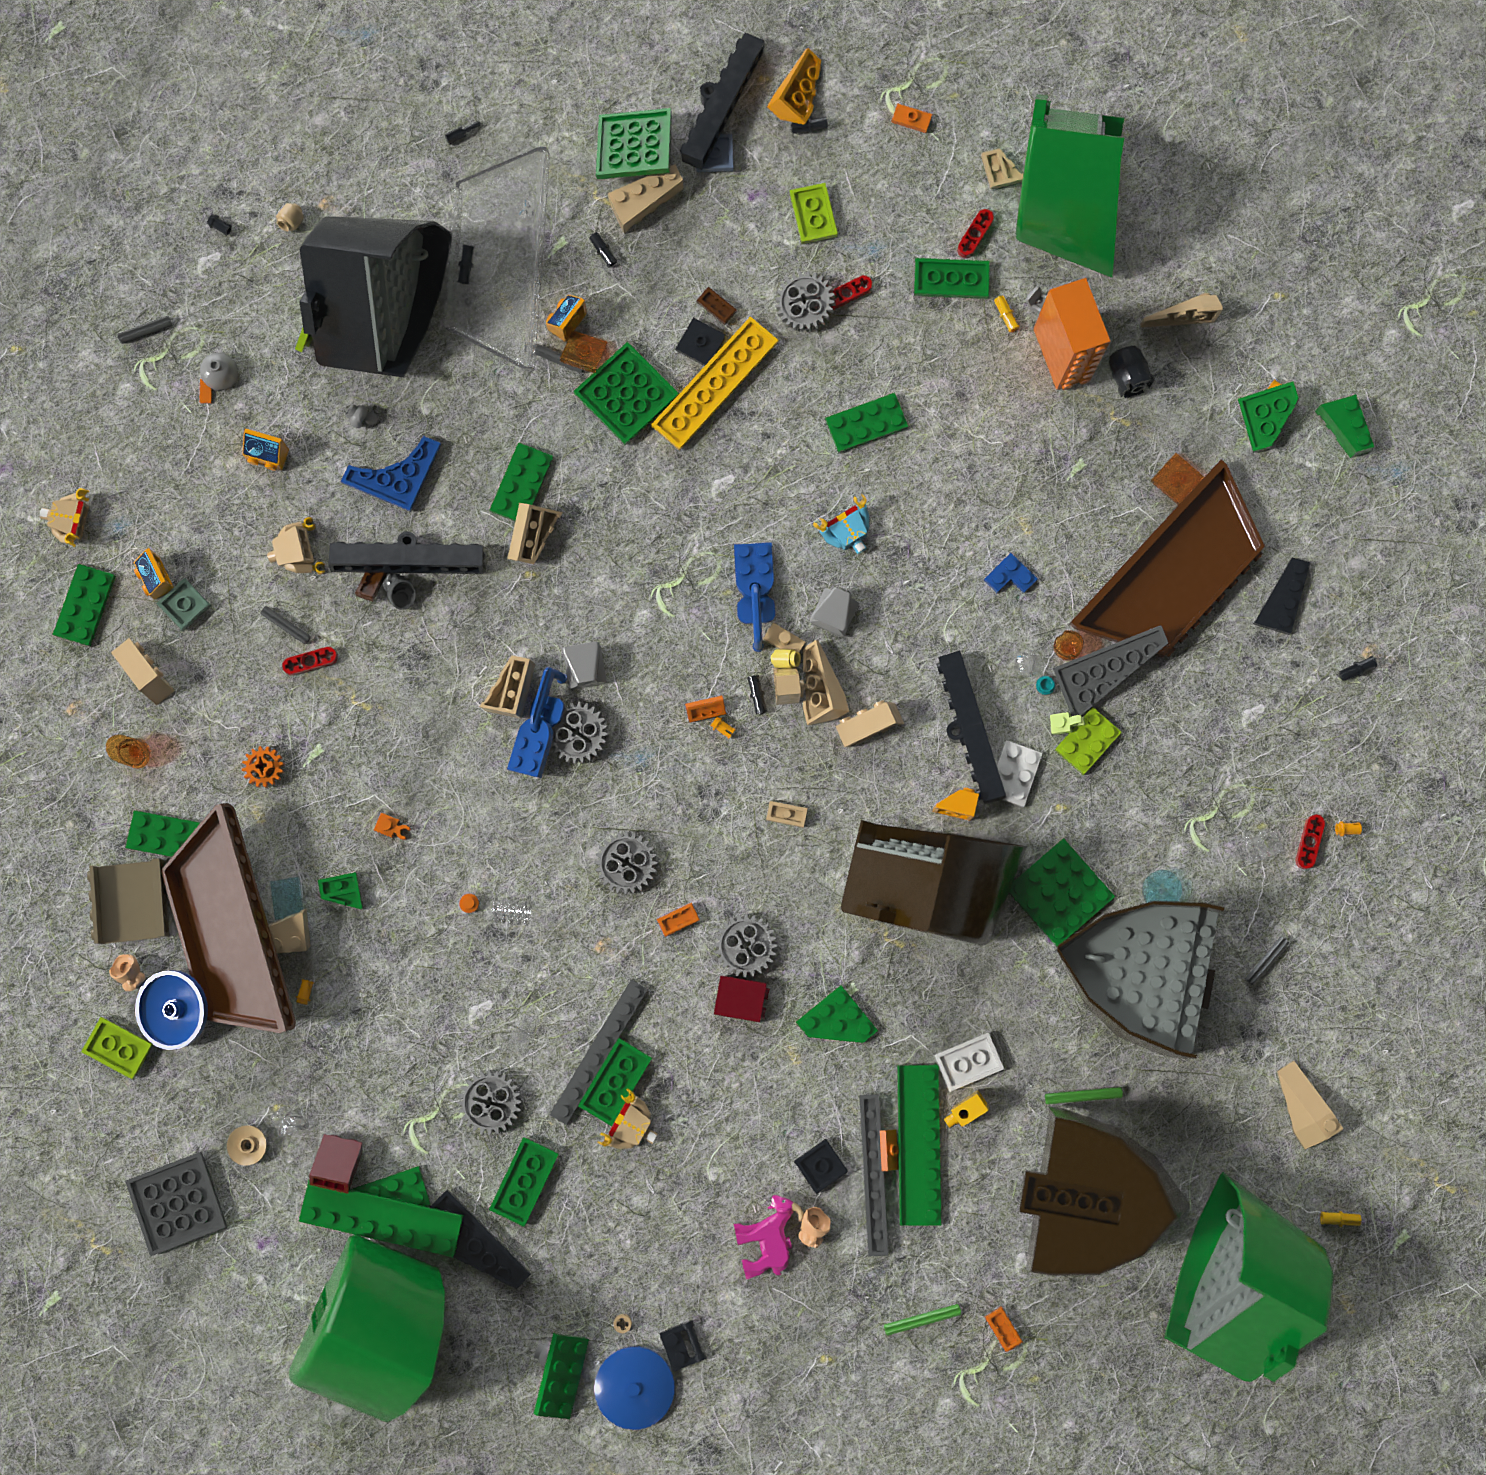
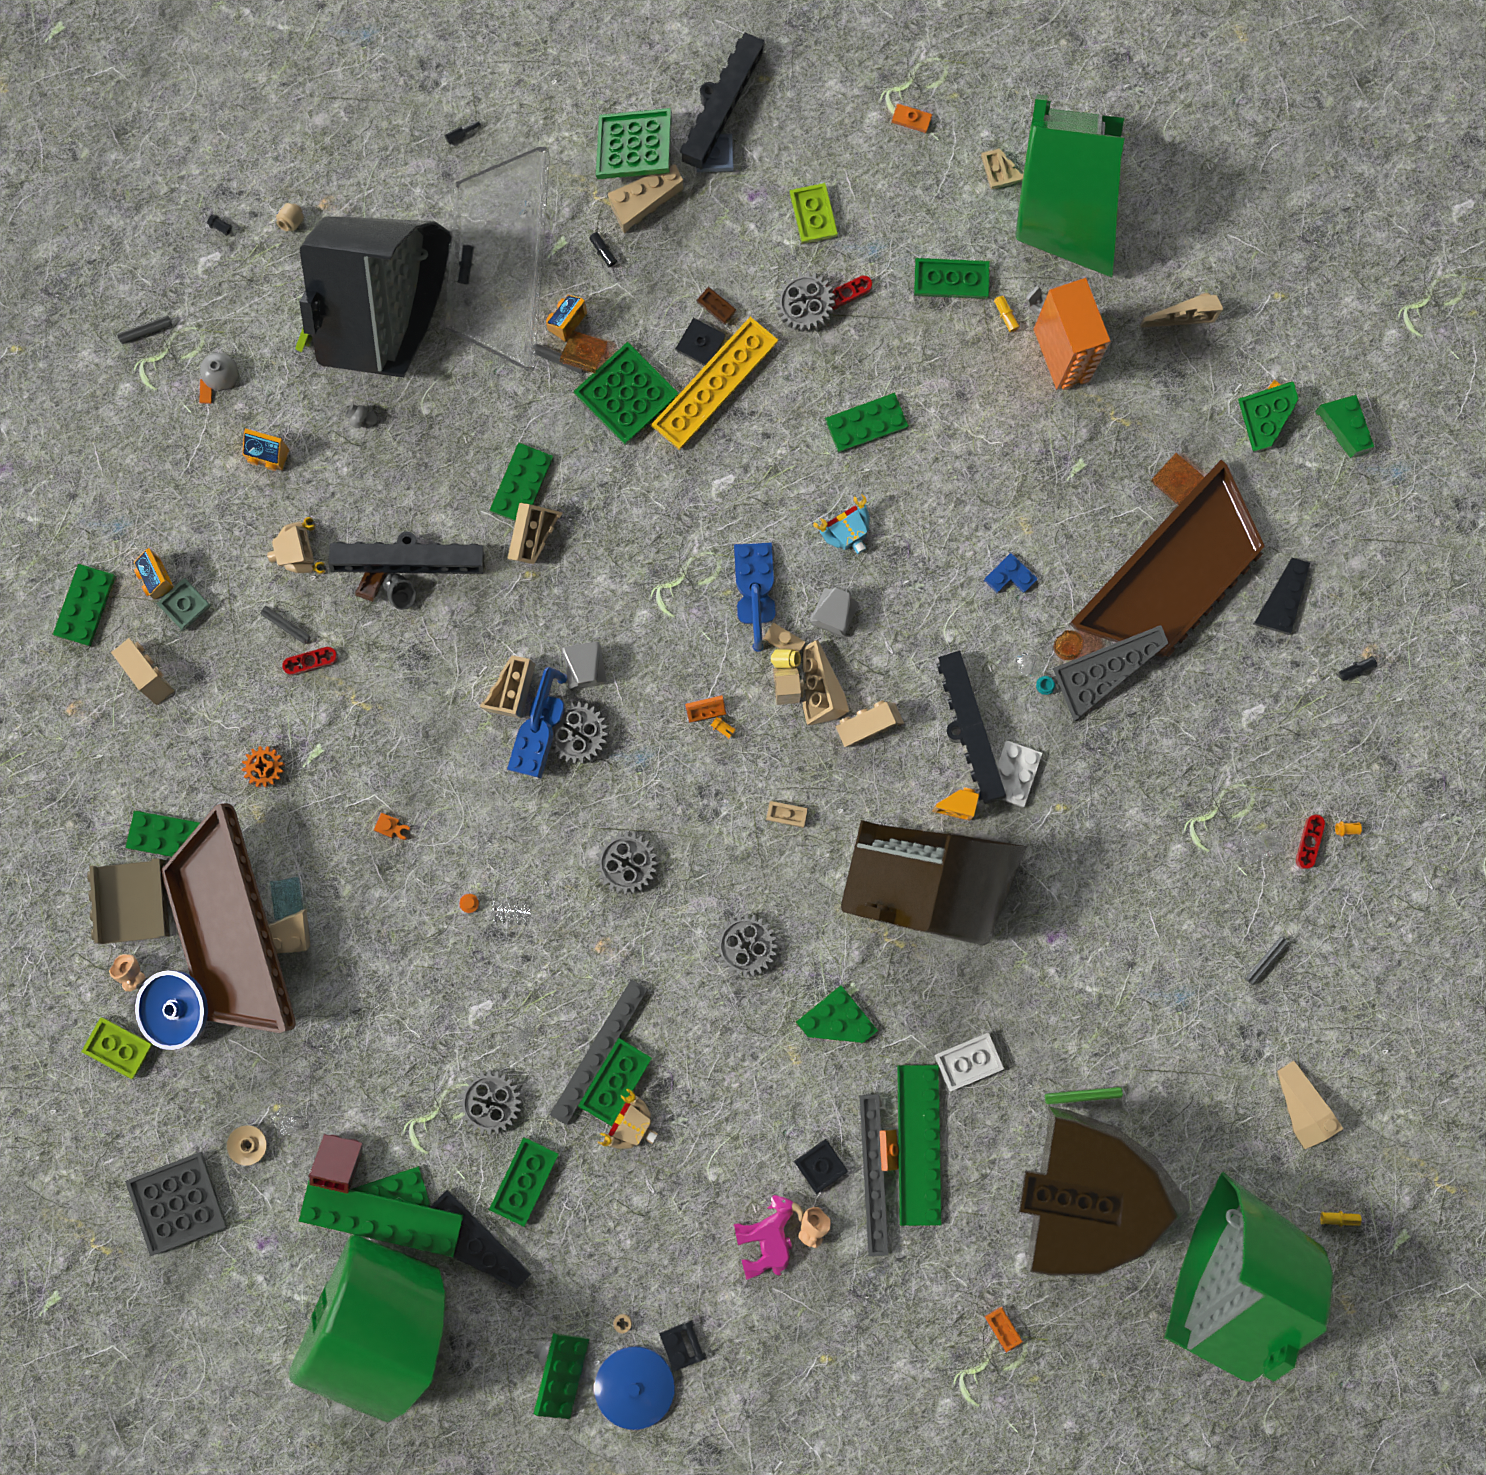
(67, 516): tan torso -> none
(128, 750): clear orange piece -> none
(304, 992): light orange pin -> none
(342, 890): green wing -> none
(399, 482): blue plate -> none
(678, 919): orange plate -> none
(741, 999): dark red brick -> none
(757, 694): black pin -> none
(796, 93): light orange wedge -> none
(810, 125): black axle -> none
(922, 1319): bright green axle -> none
(974, 1104): yellow torso -> none
(975, 225): red beam -> none
(1060, 892): green plate -> none
(1063, 722): yellowish green plate -> none
(1088, 741): lime plate -> none
(1130, 371): black piece -> none
(1147, 972): light grey piece -> none
(1154, 880): clear light blue plate -> none

